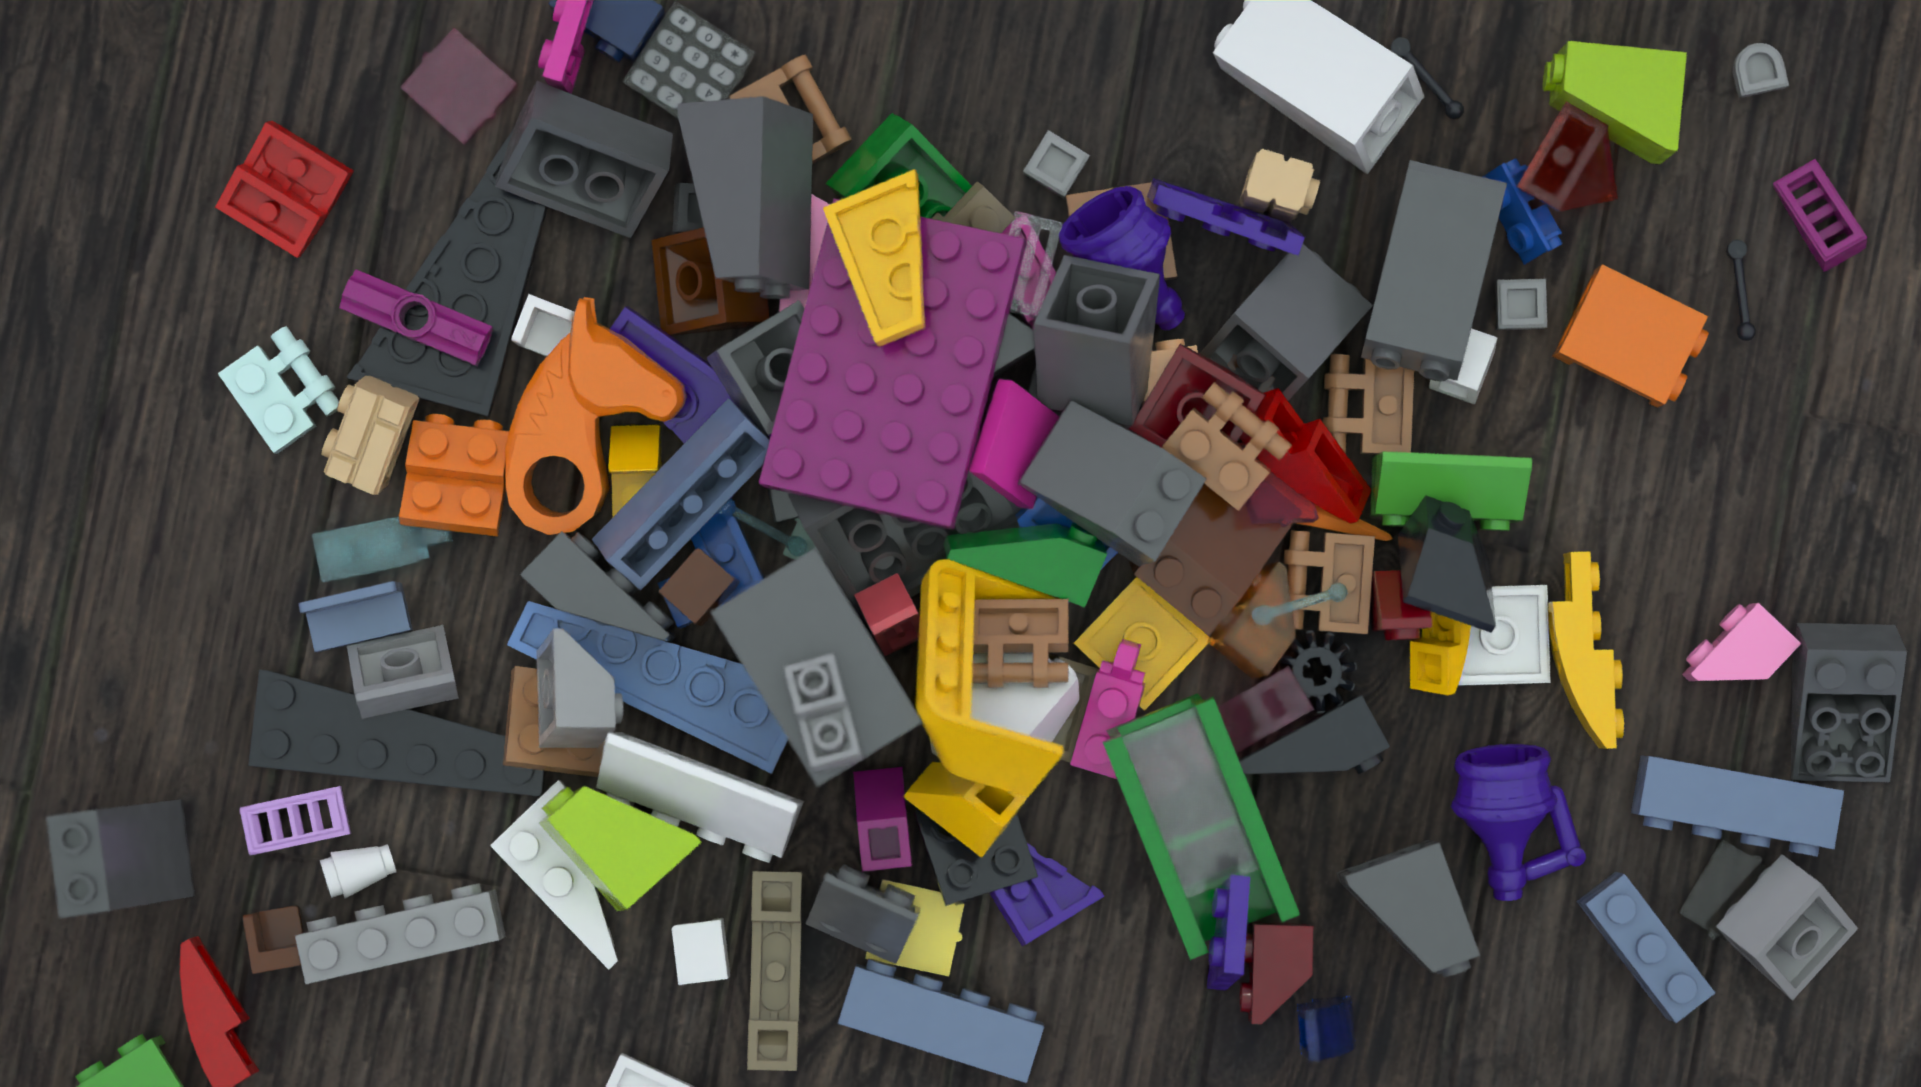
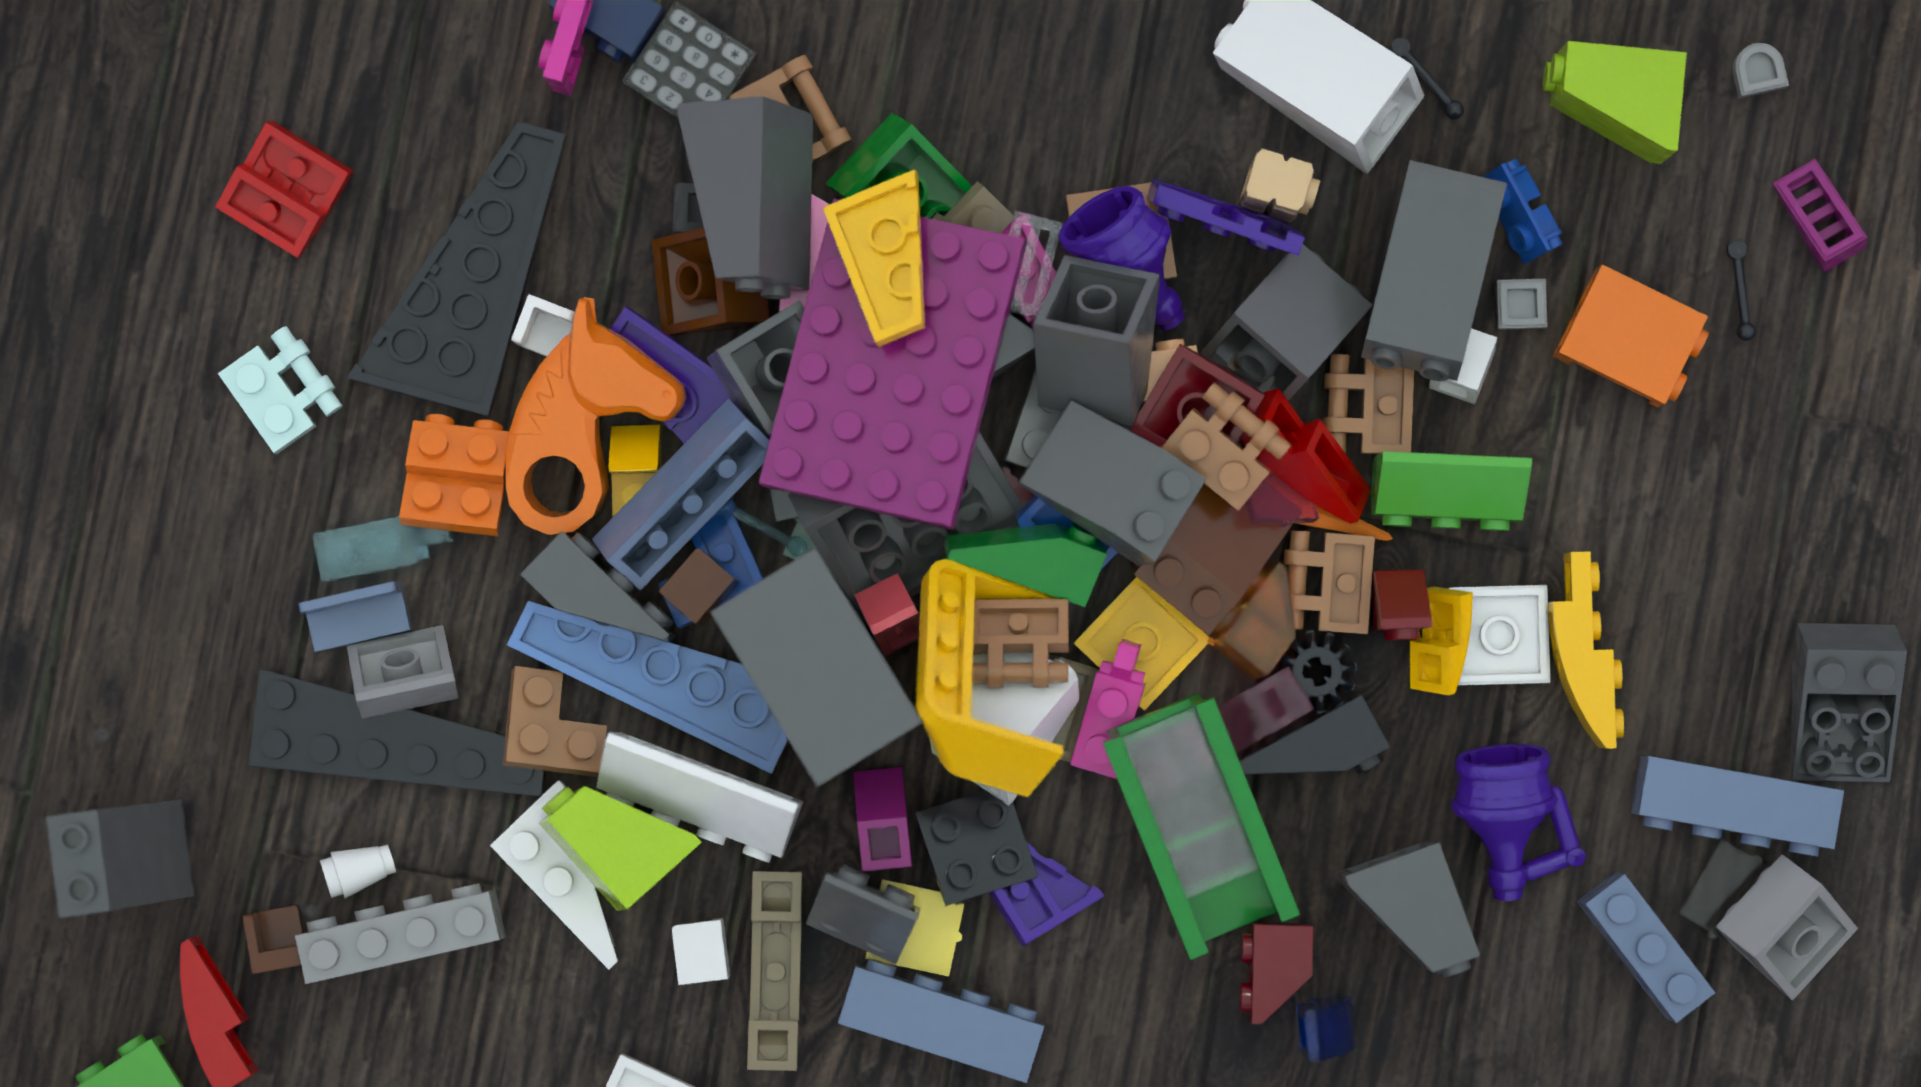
(253, 830): lavender slope -> none
(369, 434): tan brick -> none
(387, 305): magenta piece -> none
(459, 86): clear pink piece -> none
(574, 695): light grey slope -> none
(585, 159): dark grey slope -> none
(823, 713): light grey slope -> none
(964, 807): yellow slope -> none
(1010, 439): dark pink tile -> none
(1056, 164): light grey tile -> none
(1229, 939): dark purple wing -> none
(1264, 614): clear light blue hinge -> none
(1446, 564): black slope -> none
(1571, 163): clear red slope -> none
(1746, 649): bright pink slope -> none

